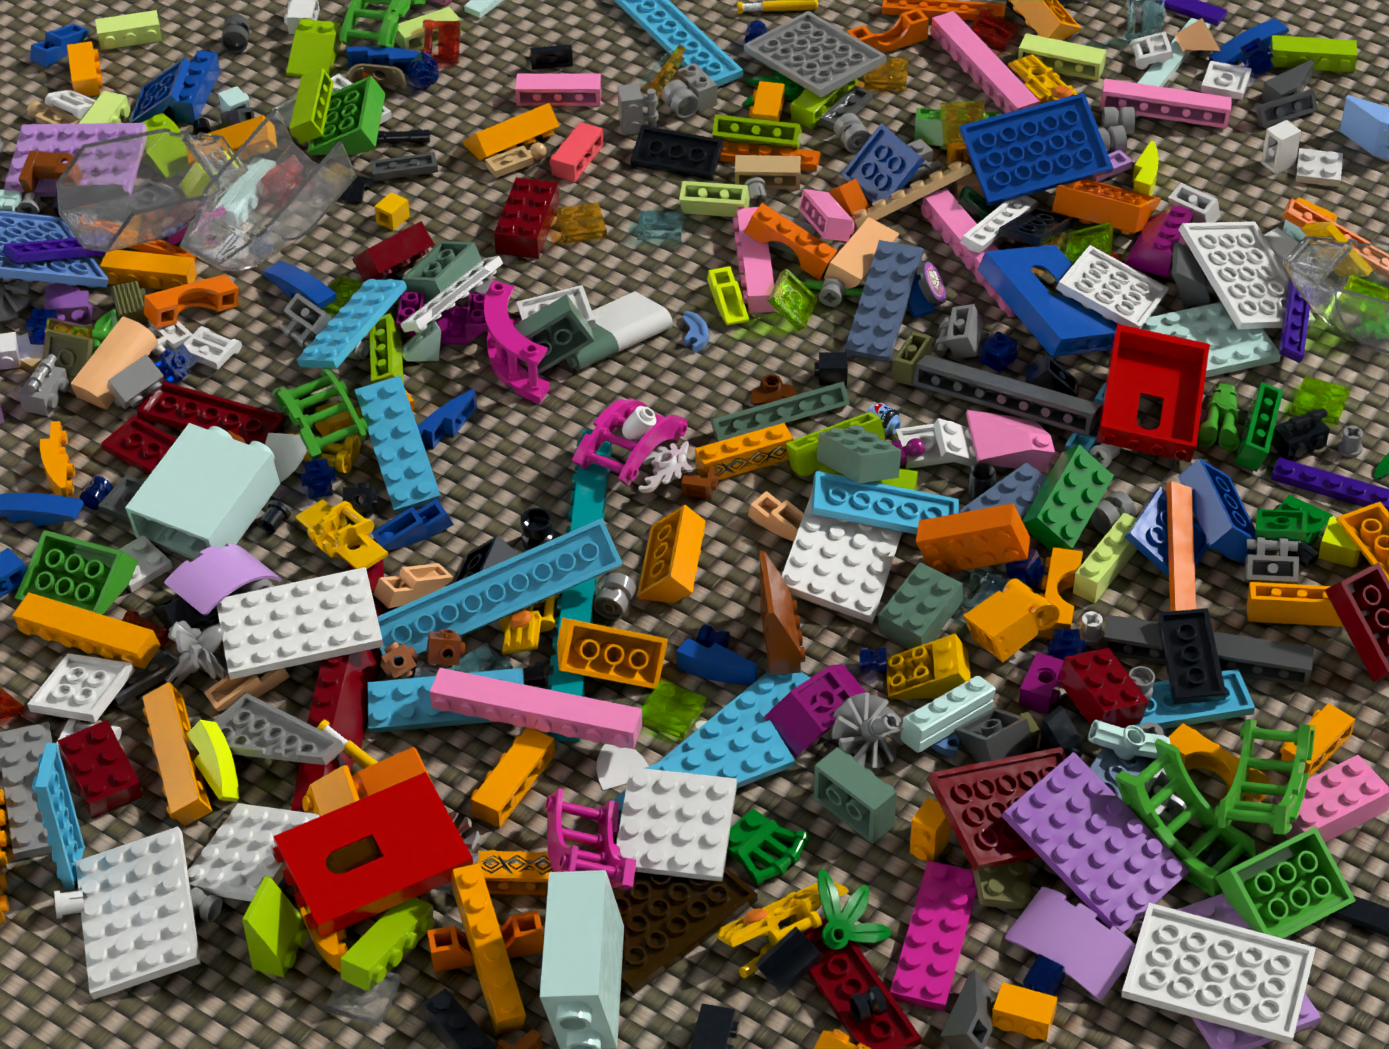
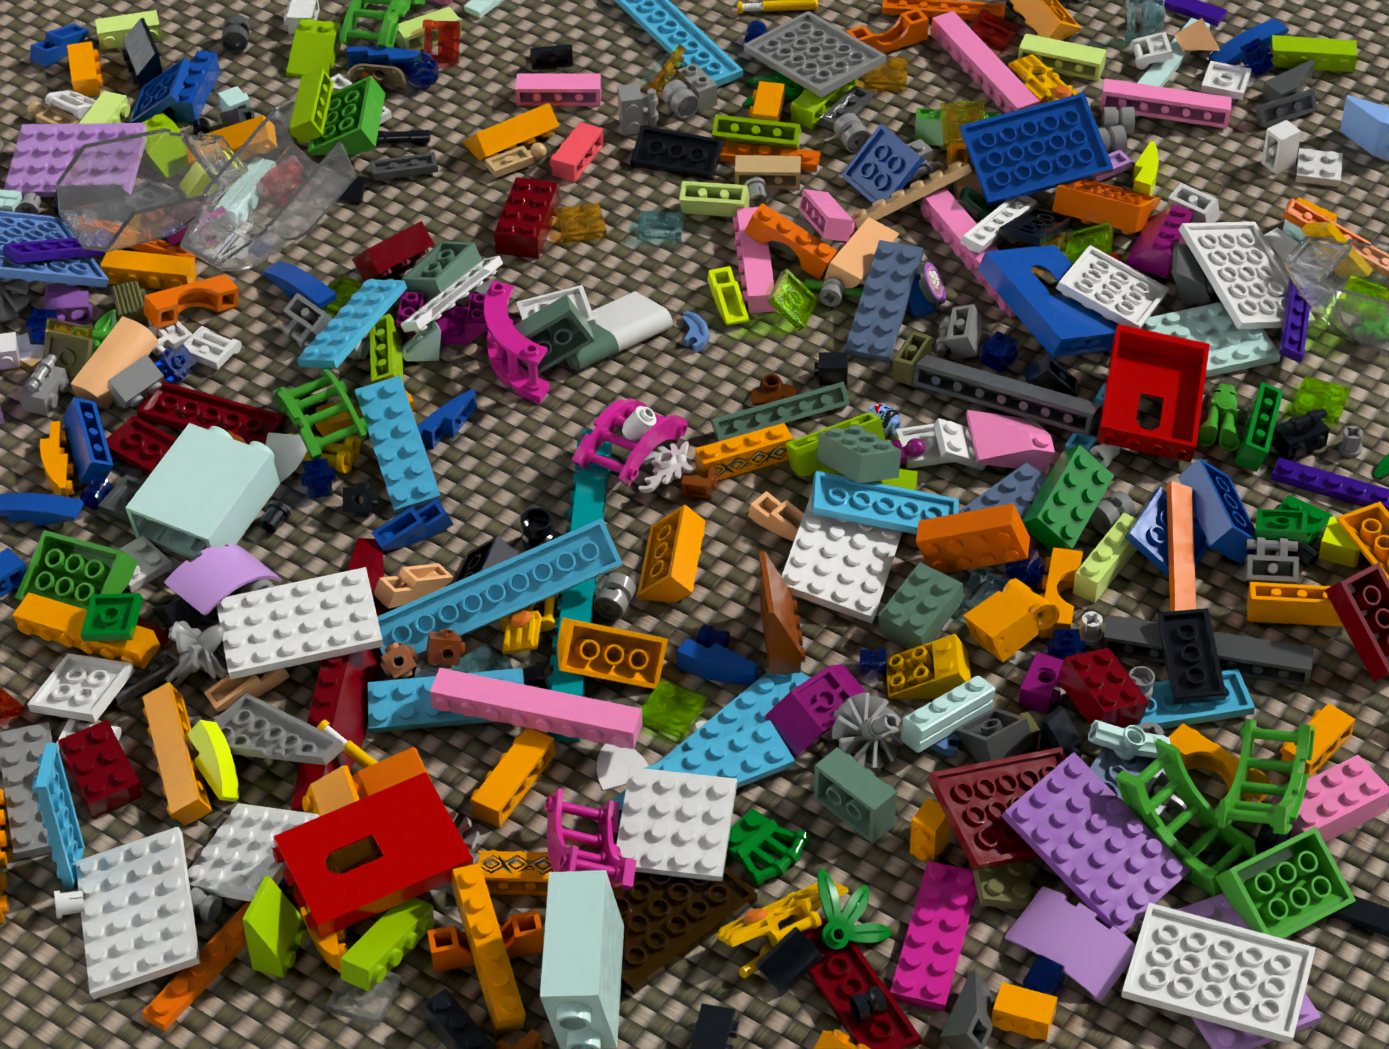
(42, 166): dark orange piece -> none
(87, 440): none -> blue brick
(111, 617): none -> green plate
(141, 54): none -> black slope
(195, 979): none -> orange plate
(327, 531): yellow piece -> none
(392, 211): yellow brick -> none
(849, 197): orange slope -> none
(981, 478): black piece -> none
(1268, 839): none -> black wheel

